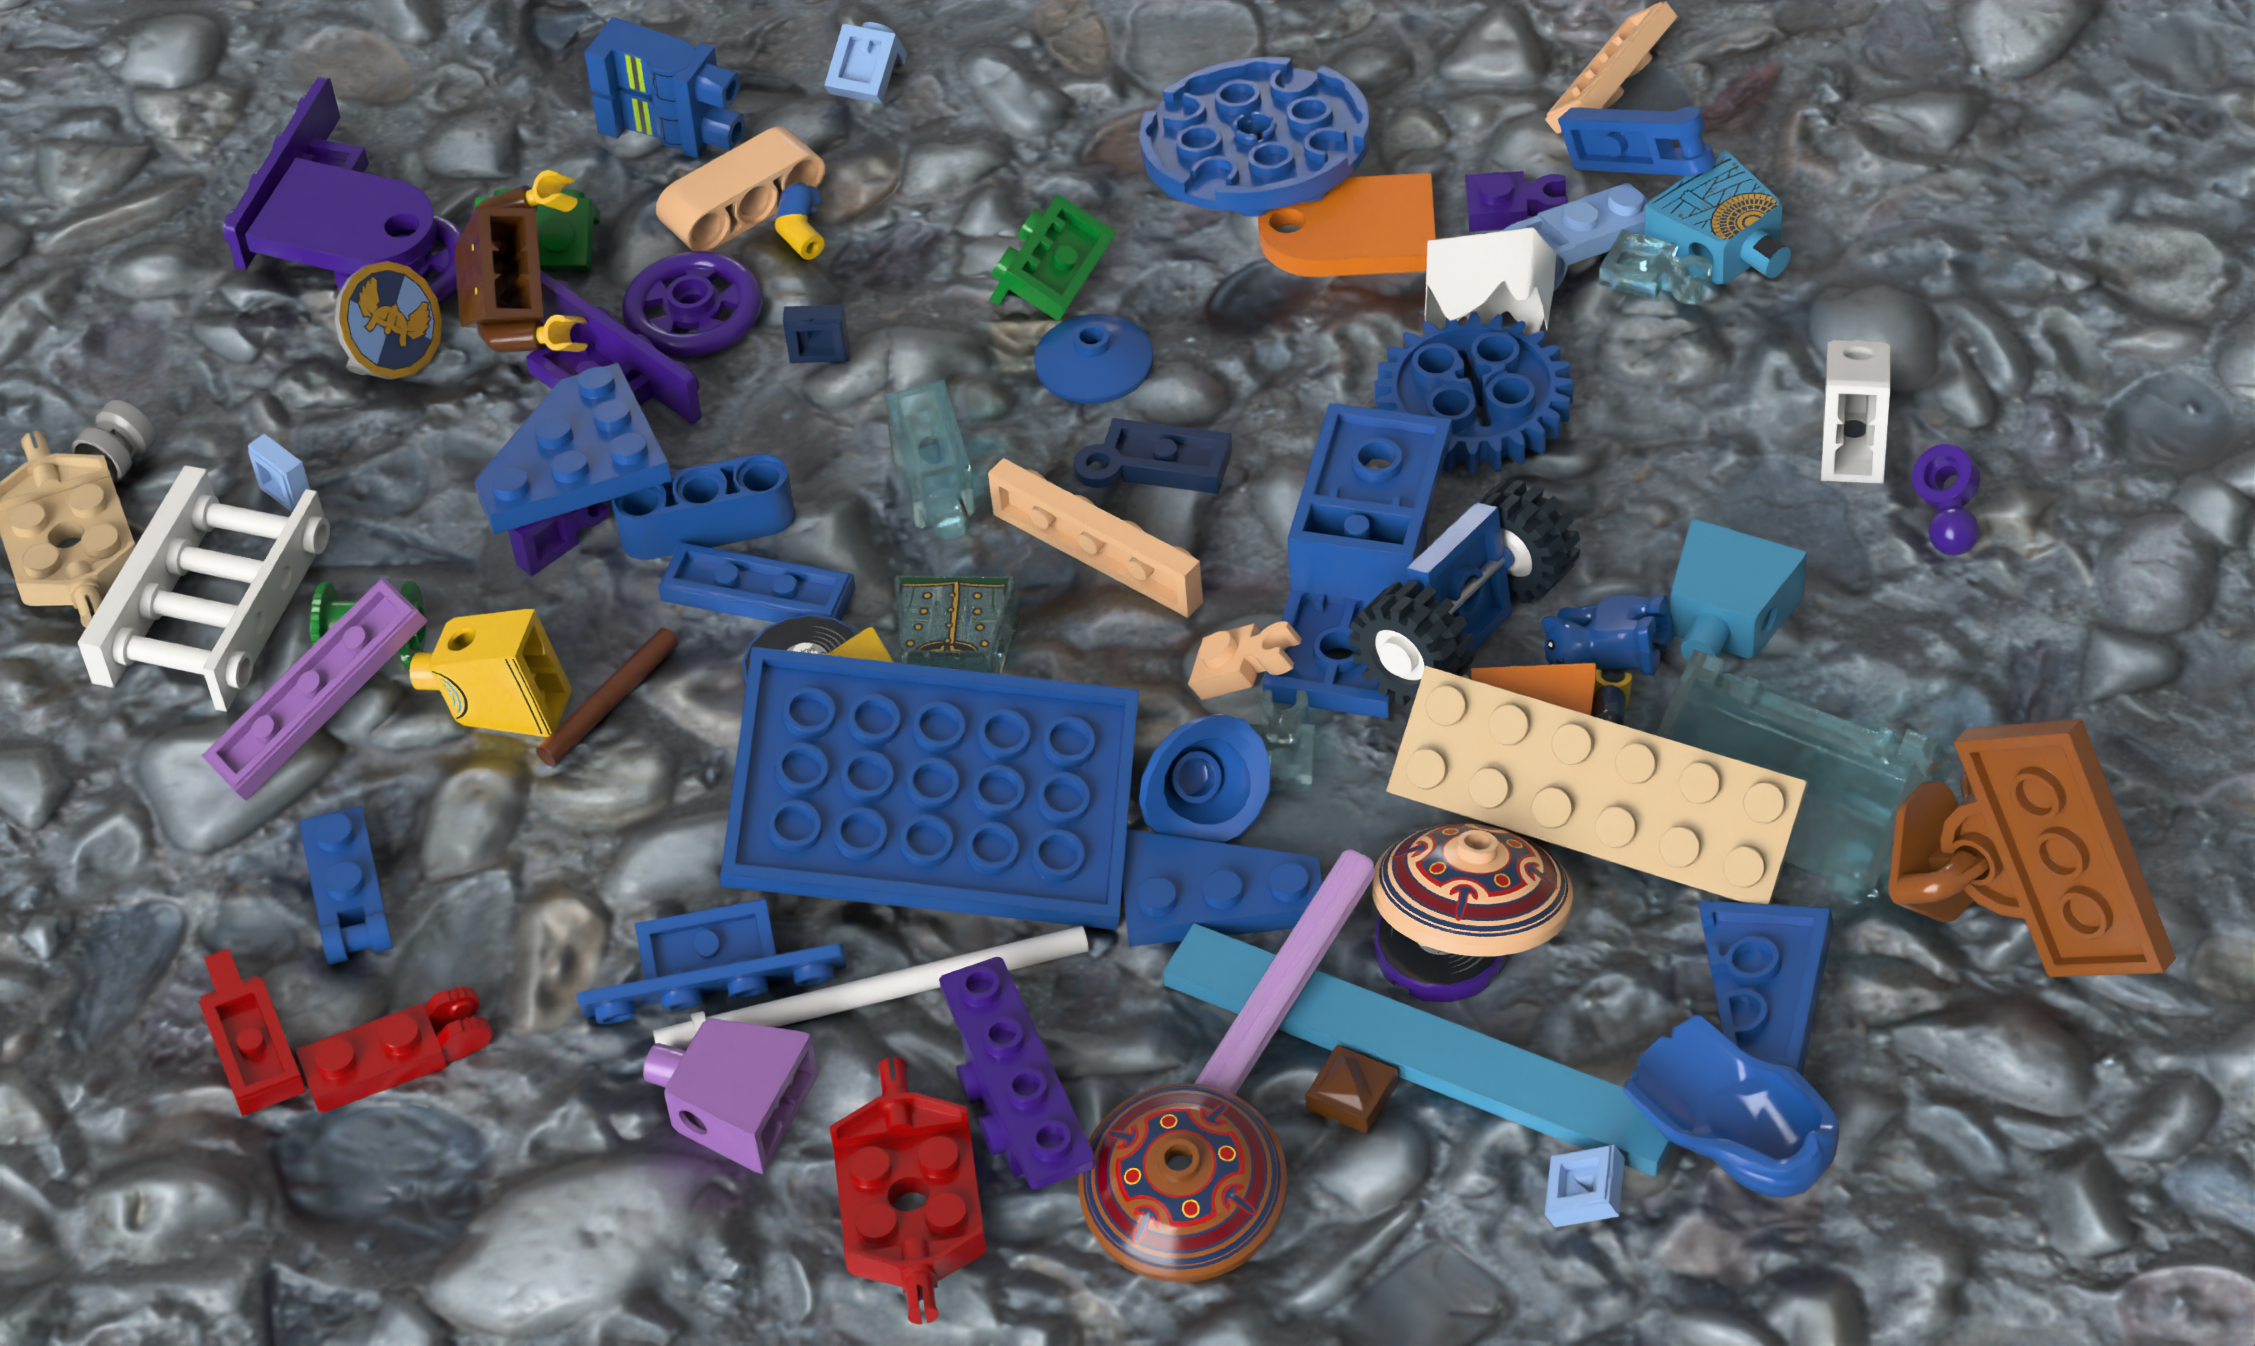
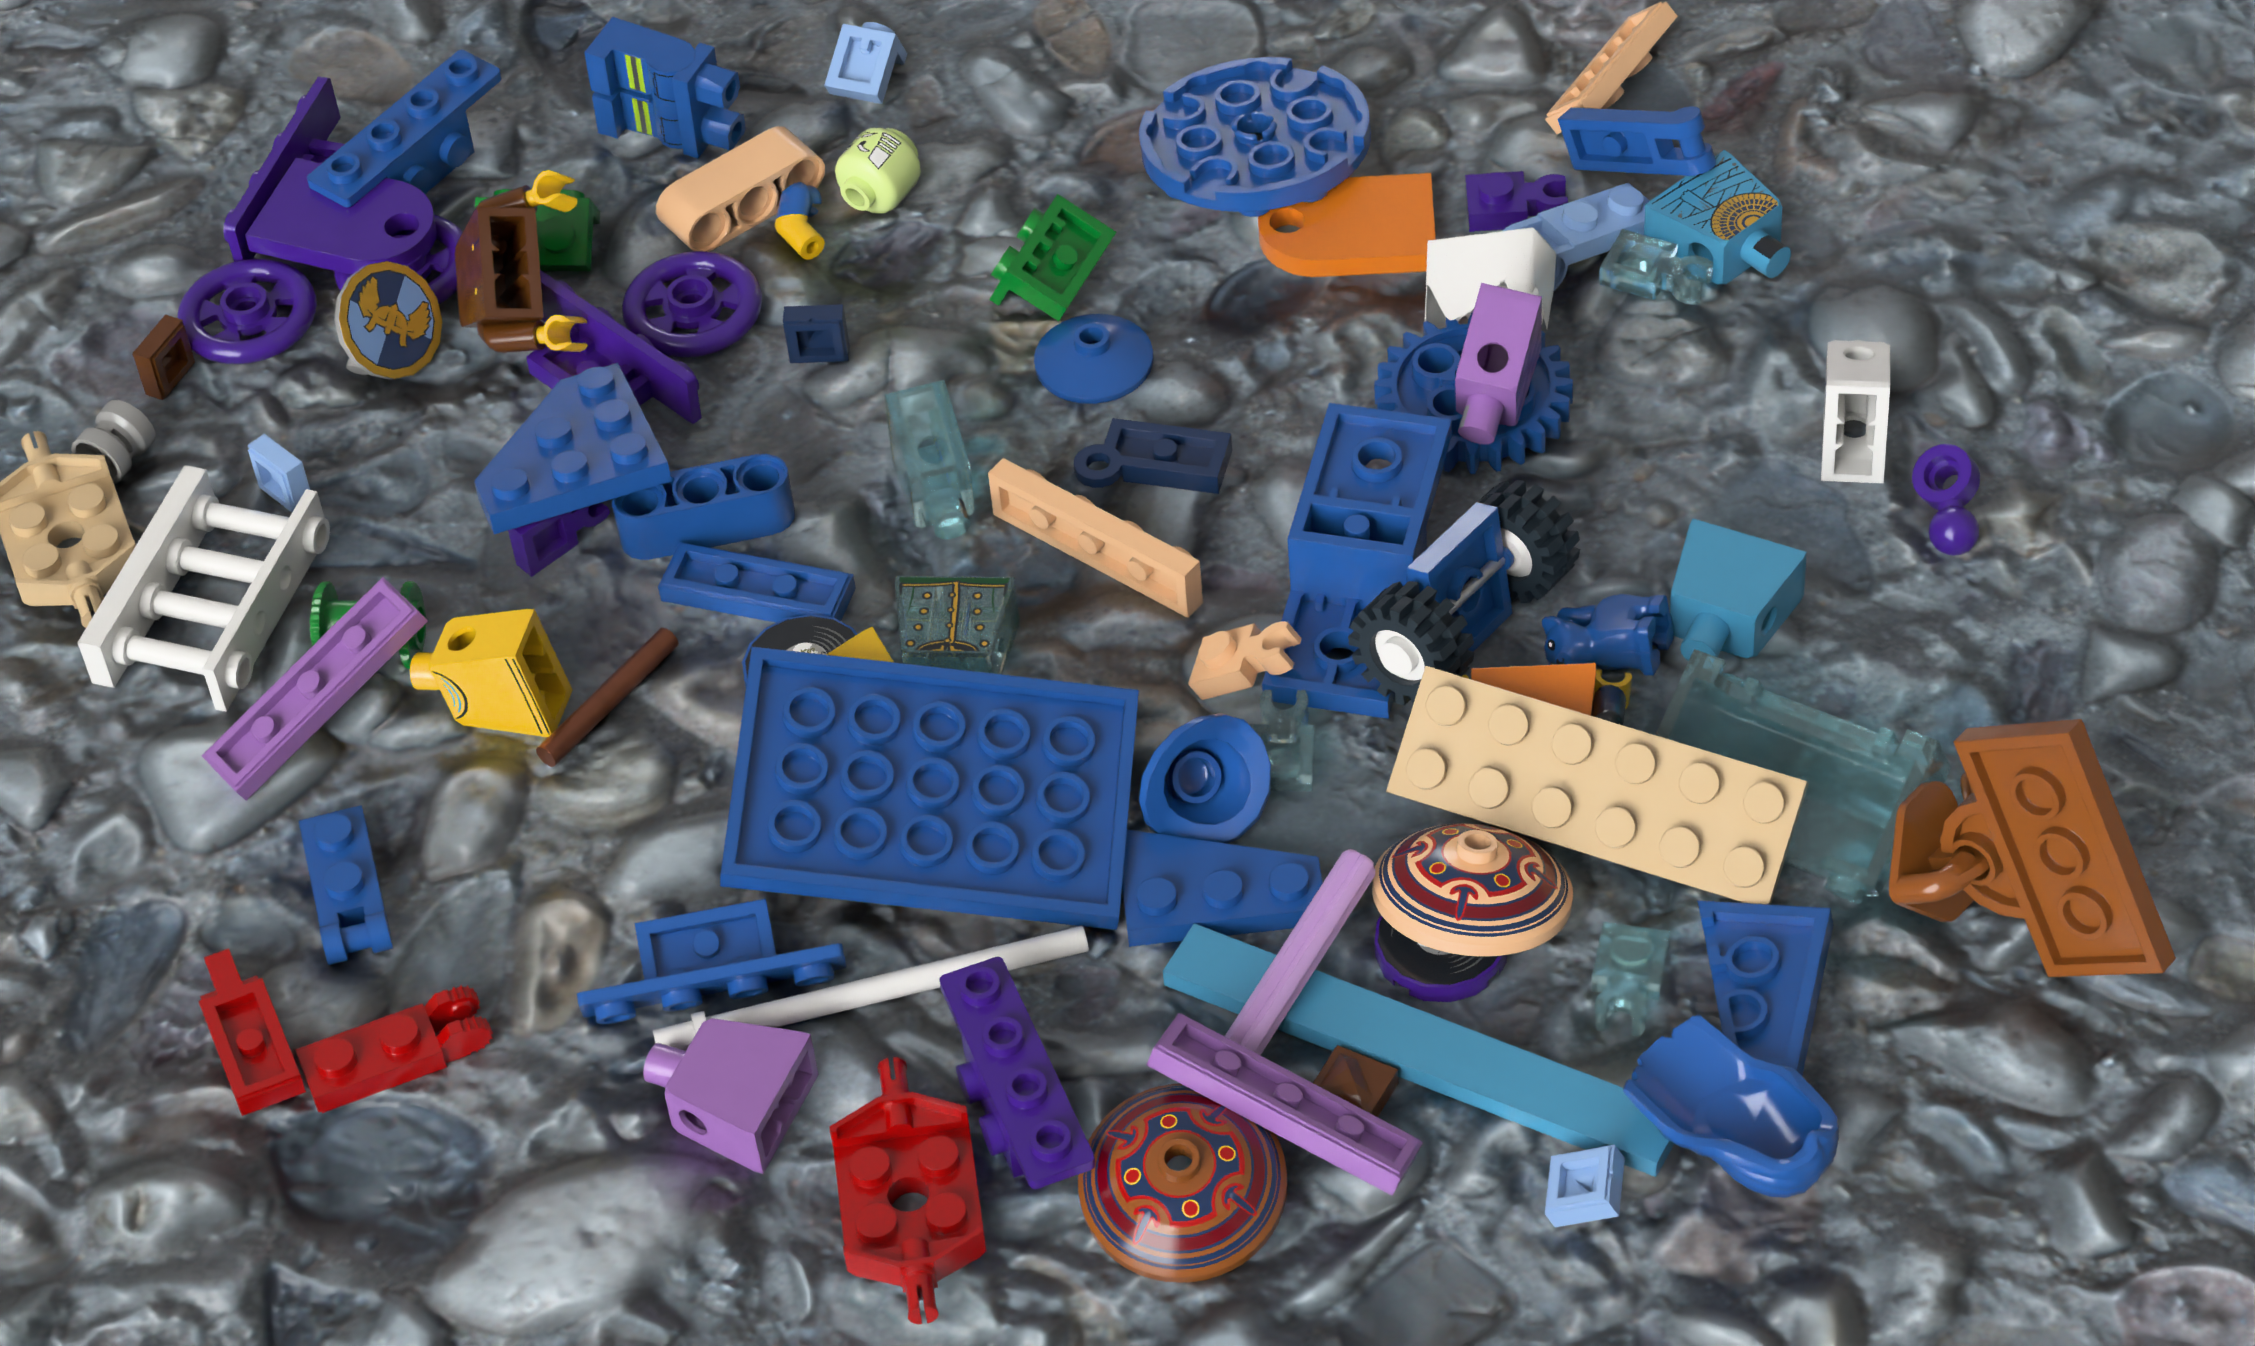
(164, 357): none -> reddish brown tile
(247, 310): none -> dark purple plate
(414, 138): none -> blue bracket
(878, 170): none -> yellowish green head
(1285, 1103): none -> medium lavender tile
(1497, 361): none -> medium lavender torso
(1628, 972): none -> clear light blue plate

